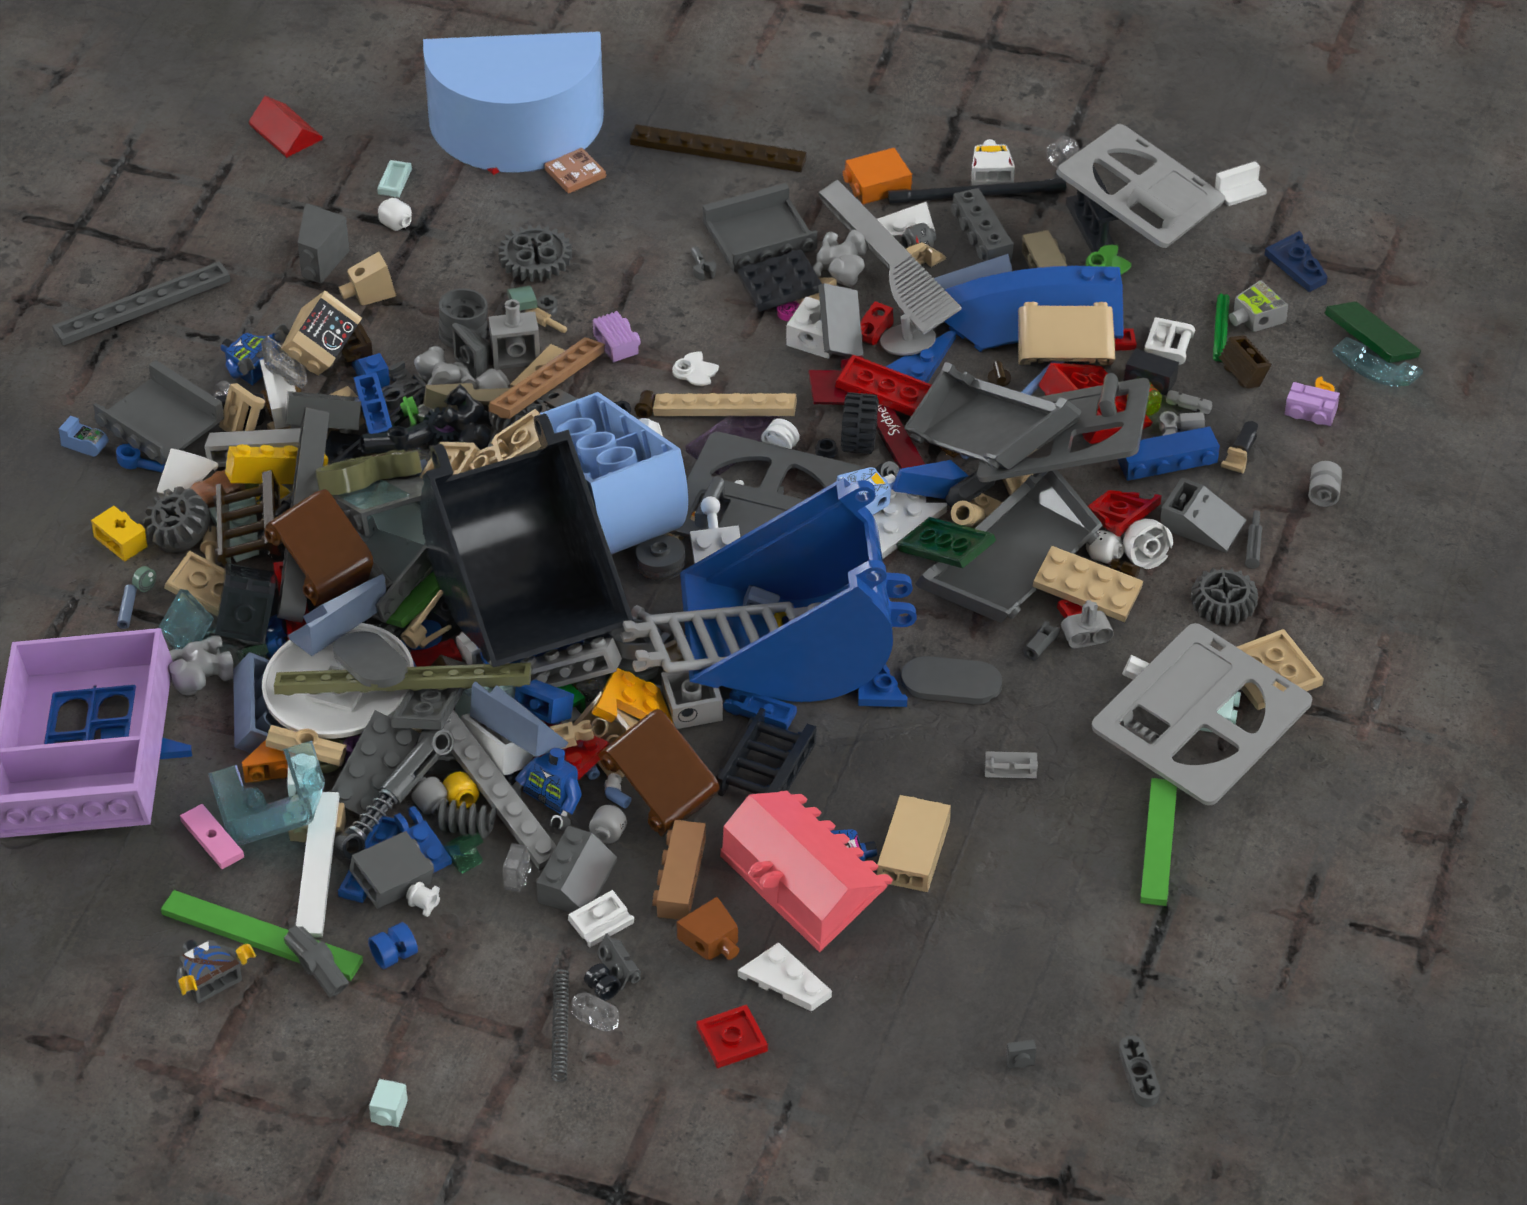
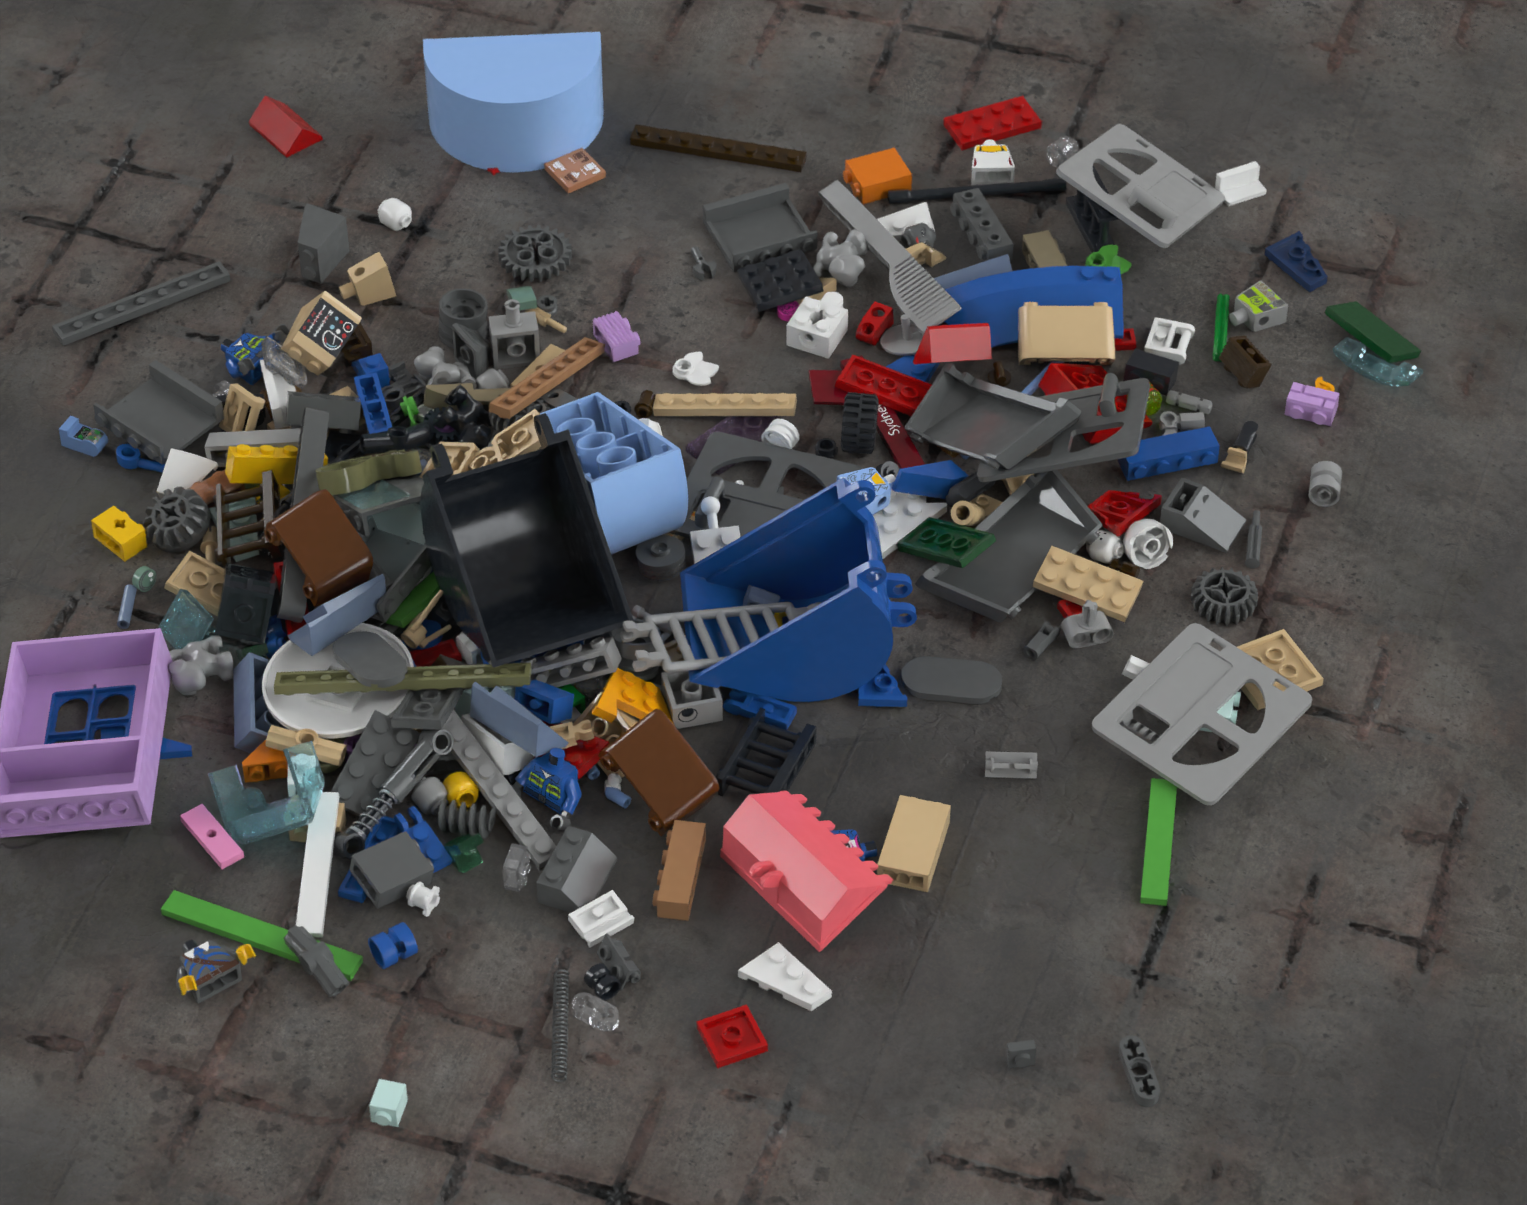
(394, 178): light aqua tile -> none
(609, 823): light grey head -> none
(709, 931): dark orange torso -> none
(840, 320): tile -> none
(954, 344): none -> slope
(992, 122): none -> red plate

